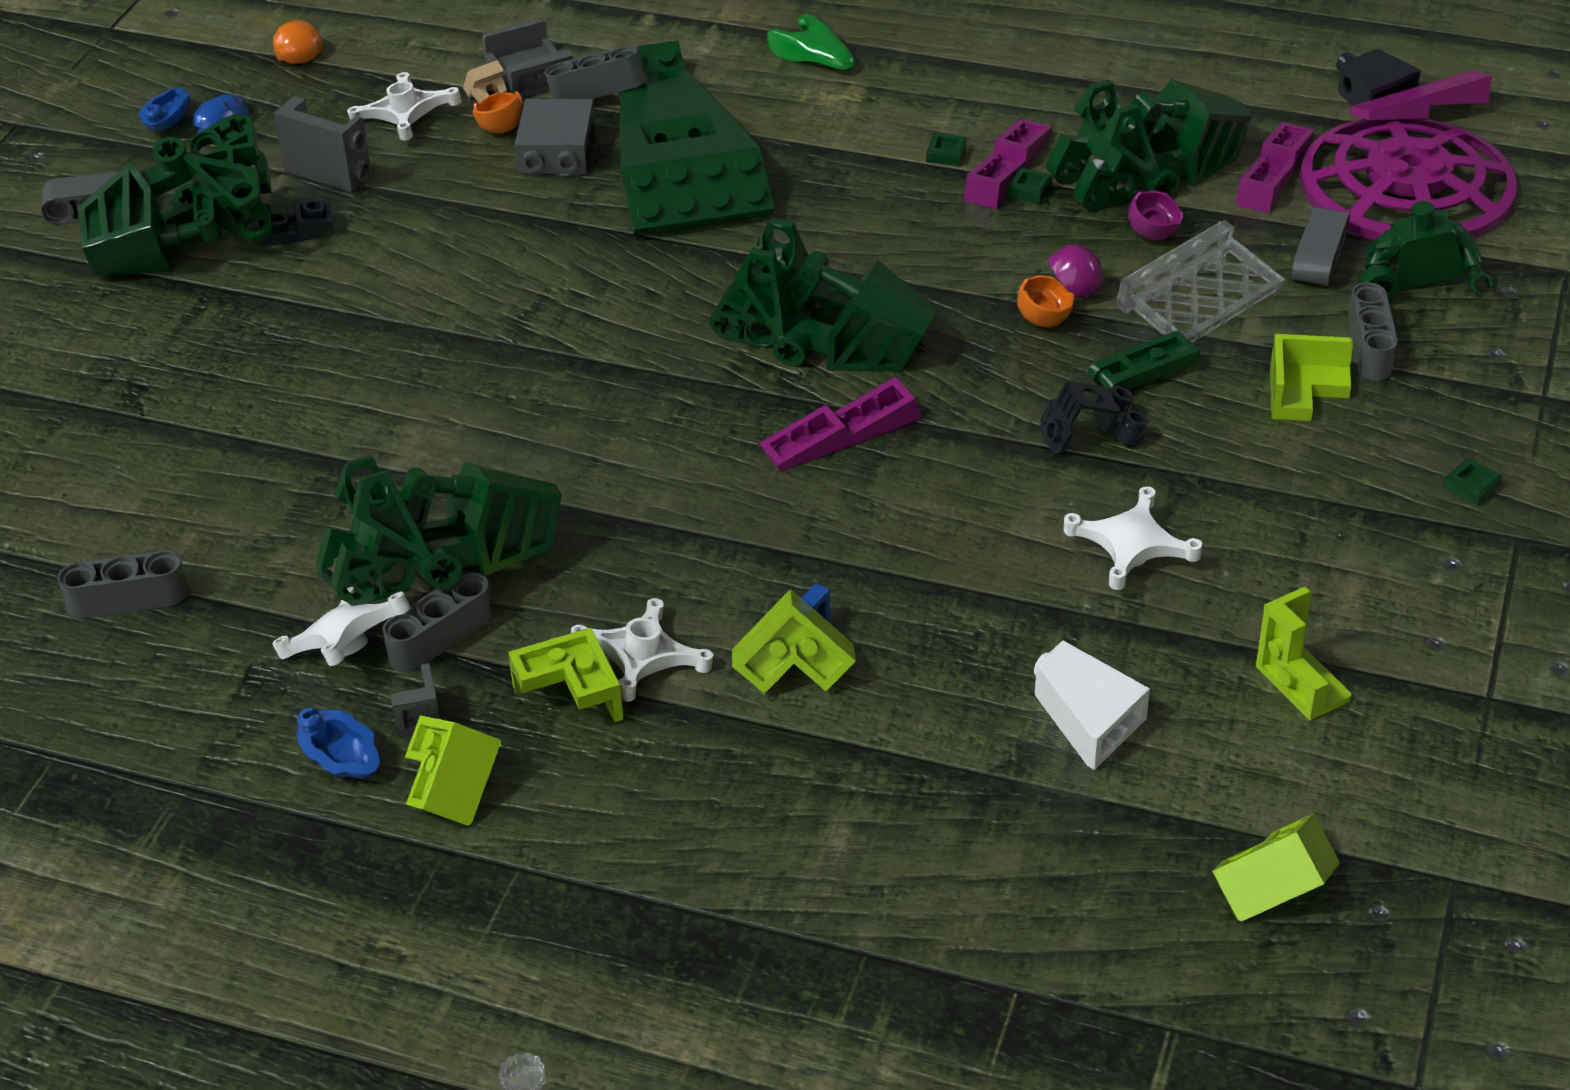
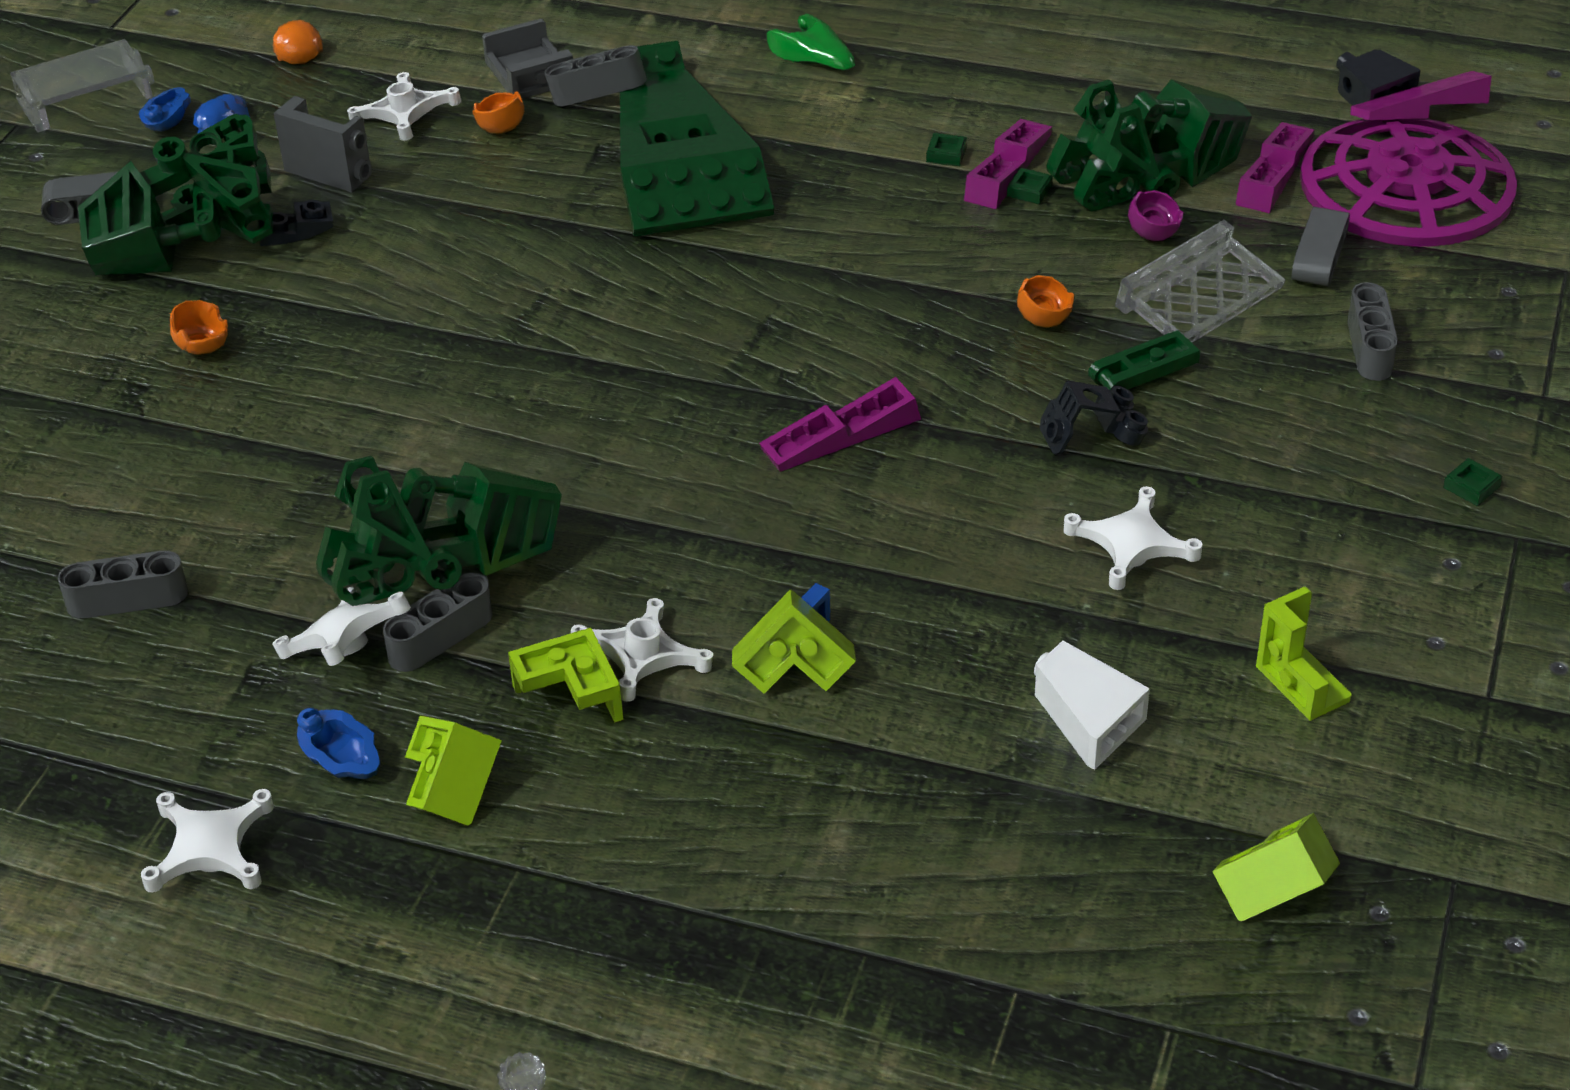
(76, 76): none -> clear panel
(198, 327): none -> orange hair
(208, 841): none -> white piece
(412, 703): dark grey panel -> none
(484, 79): tan tile -> none
(554, 136): dark grey panel -> none
(877, 320): dark green piece -> none
(1077, 270): magenta hair -> none
(1307, 369): lime panel -> none
(1422, 252): dark green torso -> none

